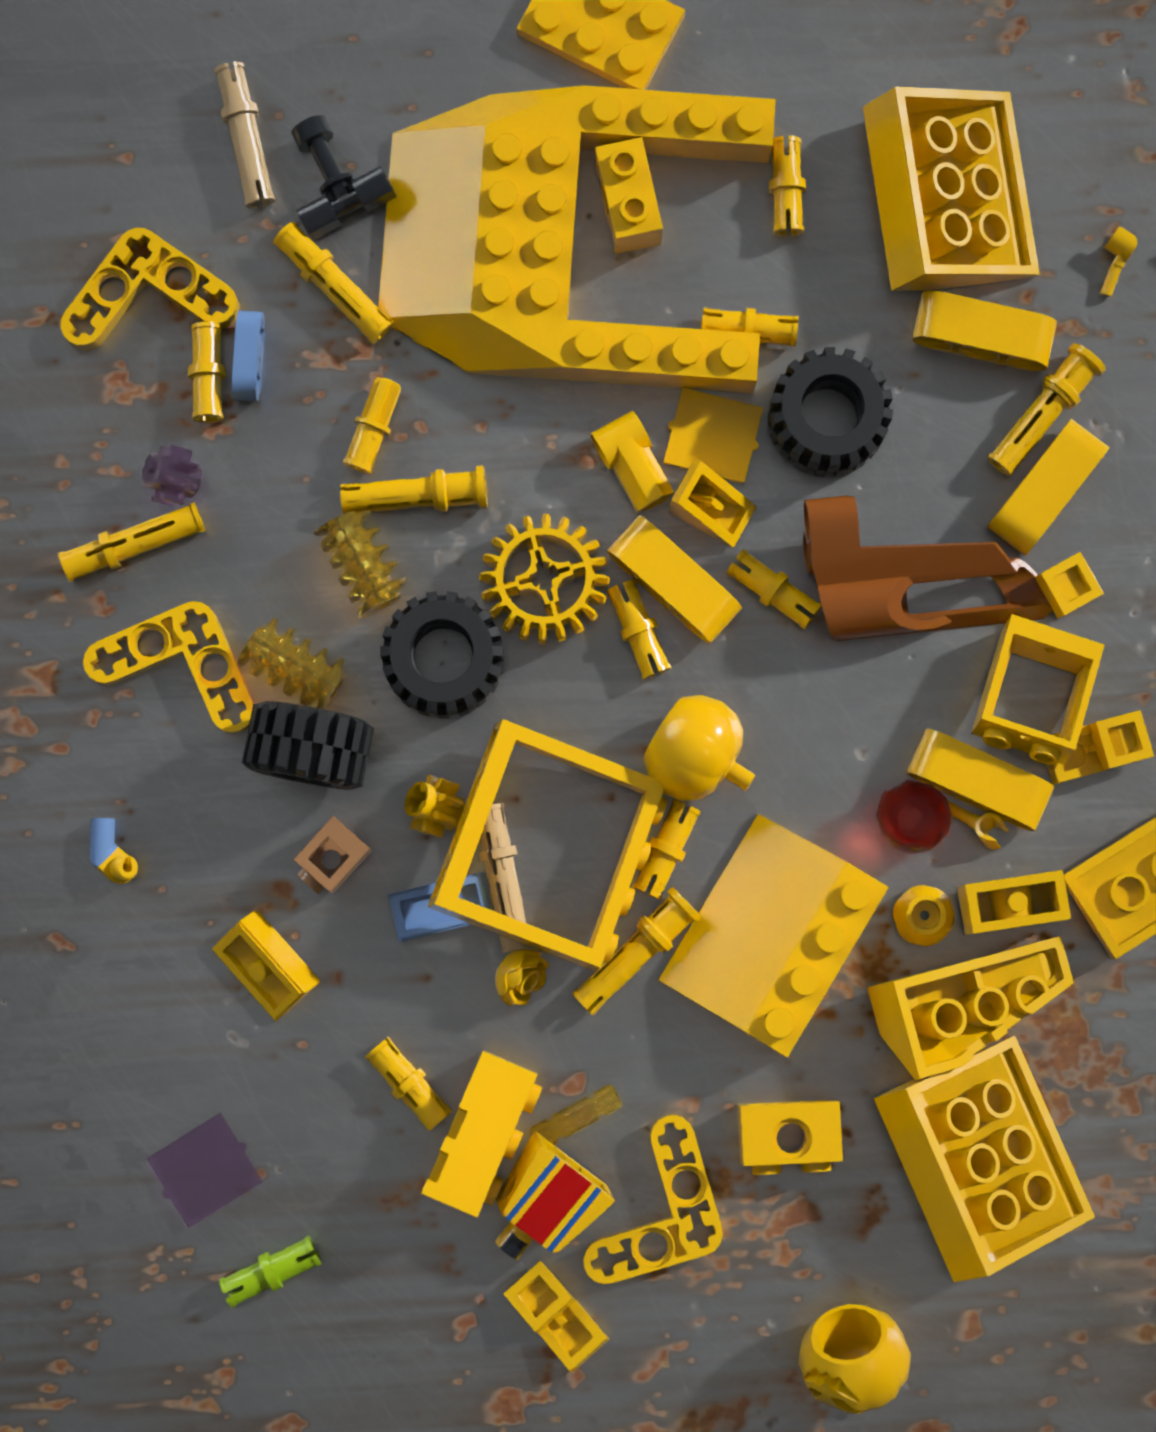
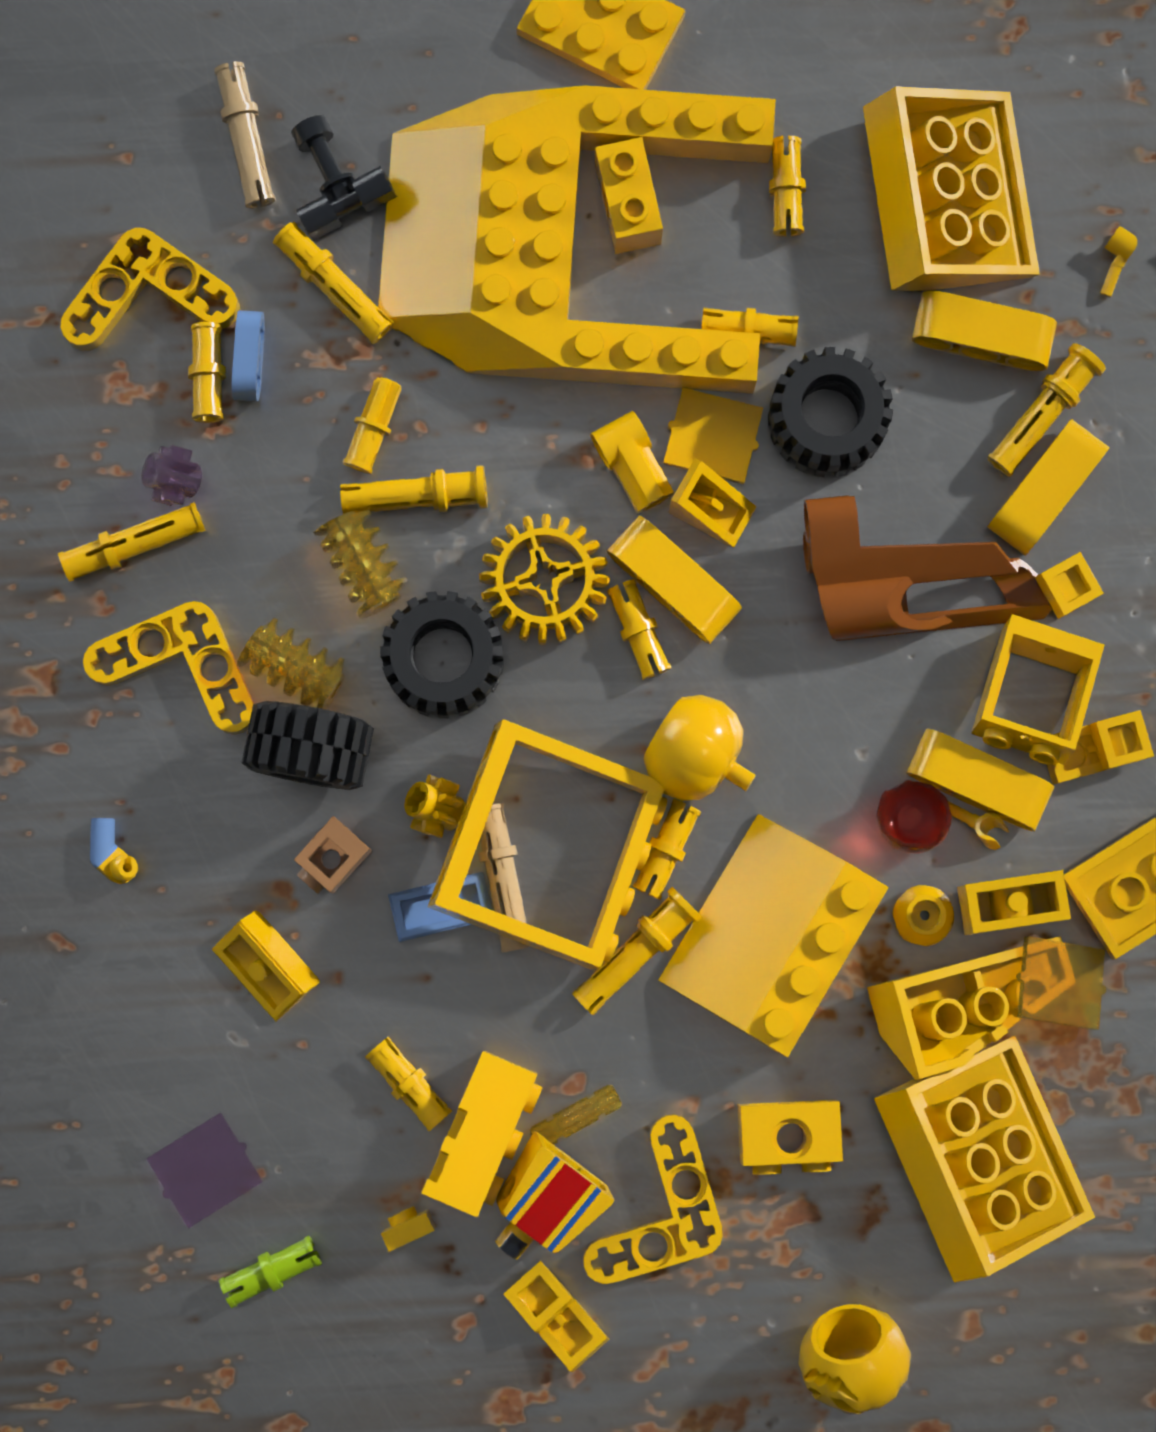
(407, 1227): none -> yellow plate
(520, 975): yellow plate -> none
(774, 589): yellow pin -> none
(1061, 983): none -> clear yellow piece

